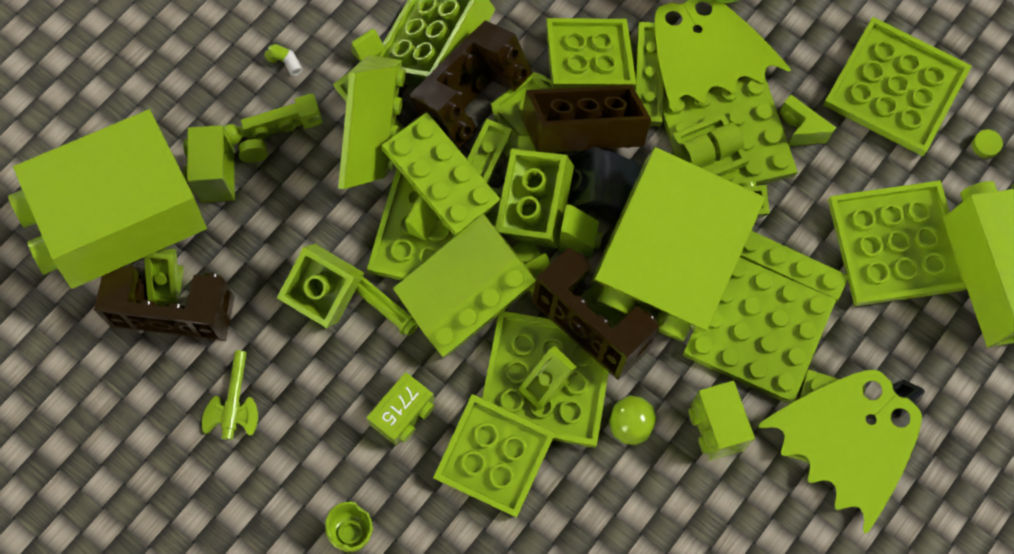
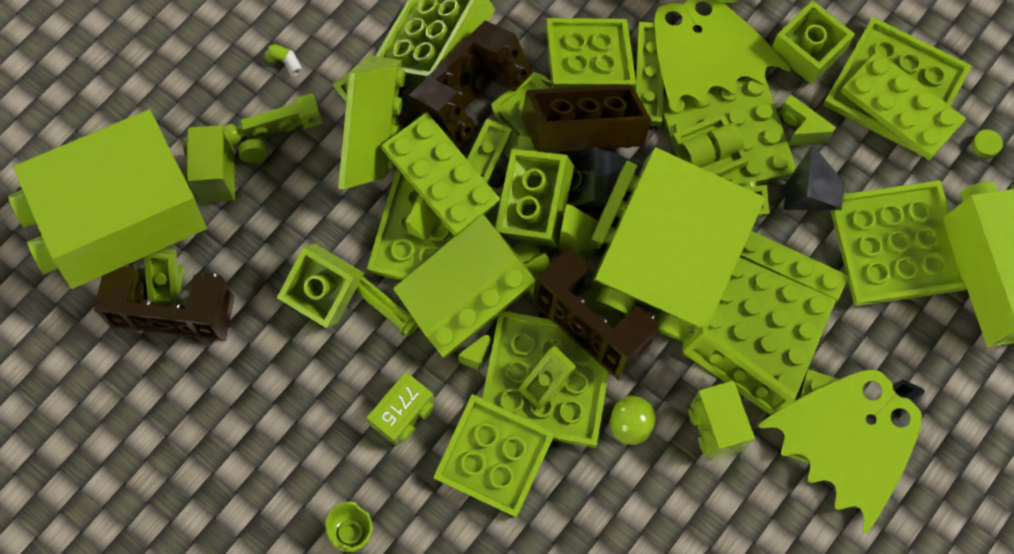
(232, 413): lime piece -> none
(367, 45): lime slope -> none
(476, 353): none -> lime slope
(614, 206): none -> lime plate
(731, 365): none -> lime hinge
(812, 42): none -> lime brick
(814, 185): none -> black slope
(903, 105): none -> lime plate

